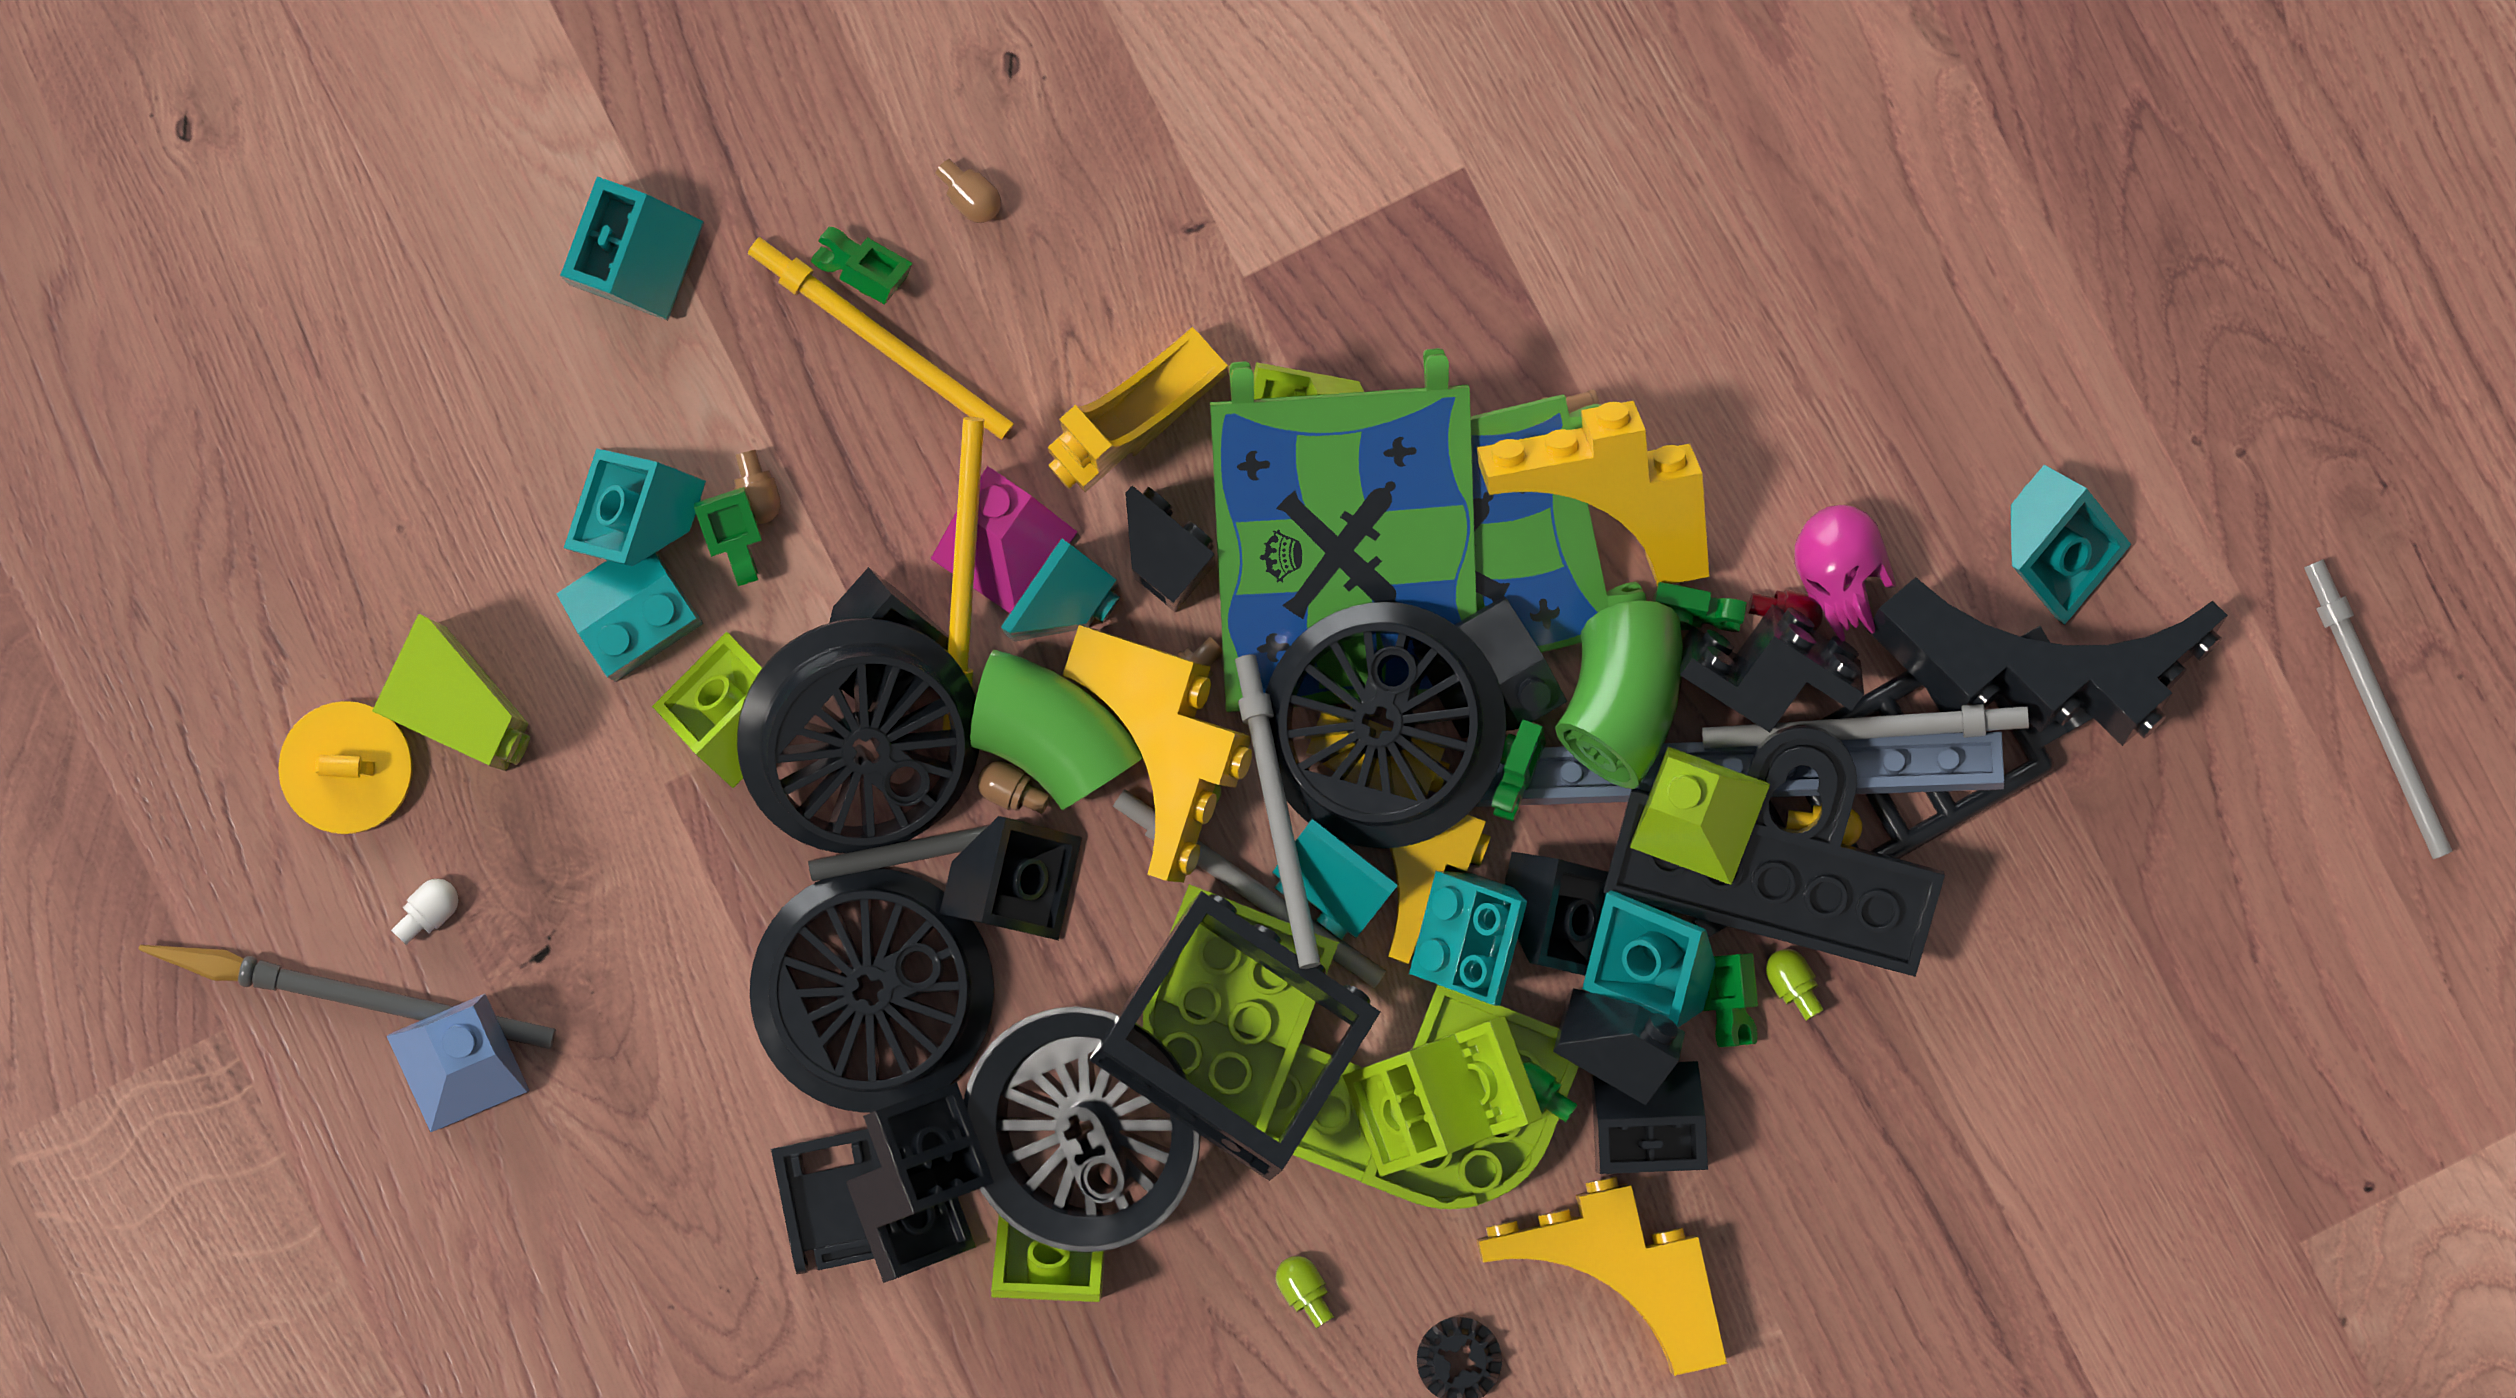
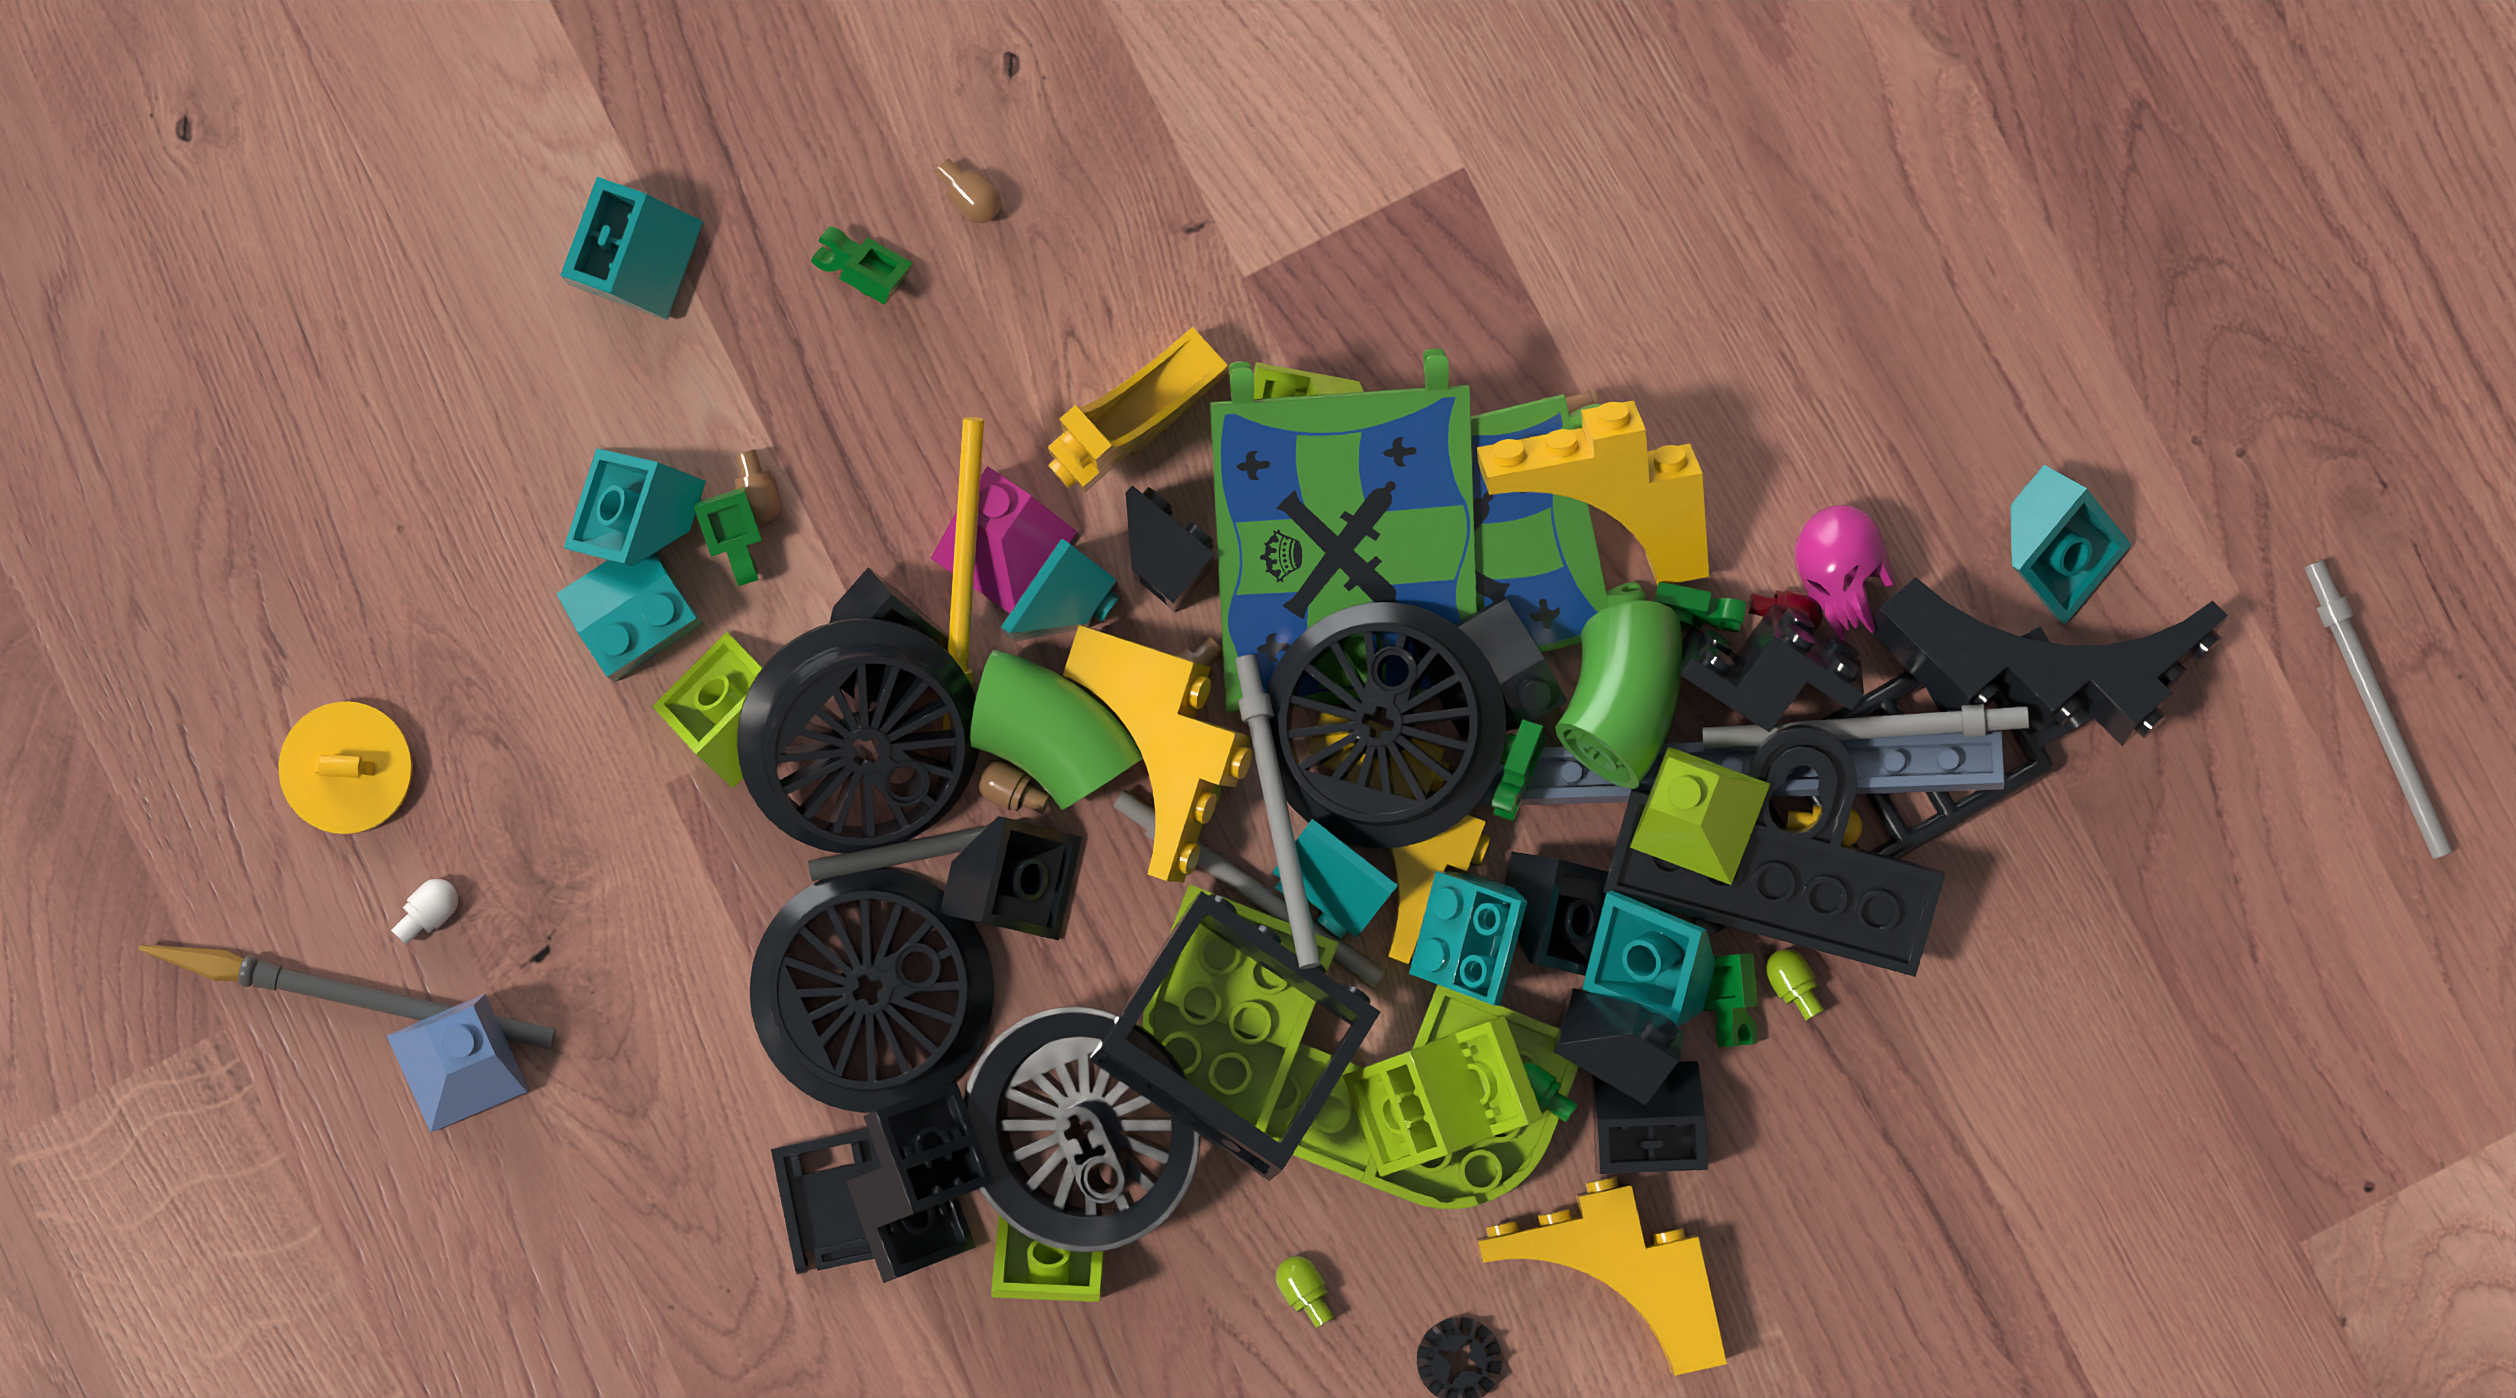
(451, 698): lime slope -> none
(799, 278): yellow bar -> none

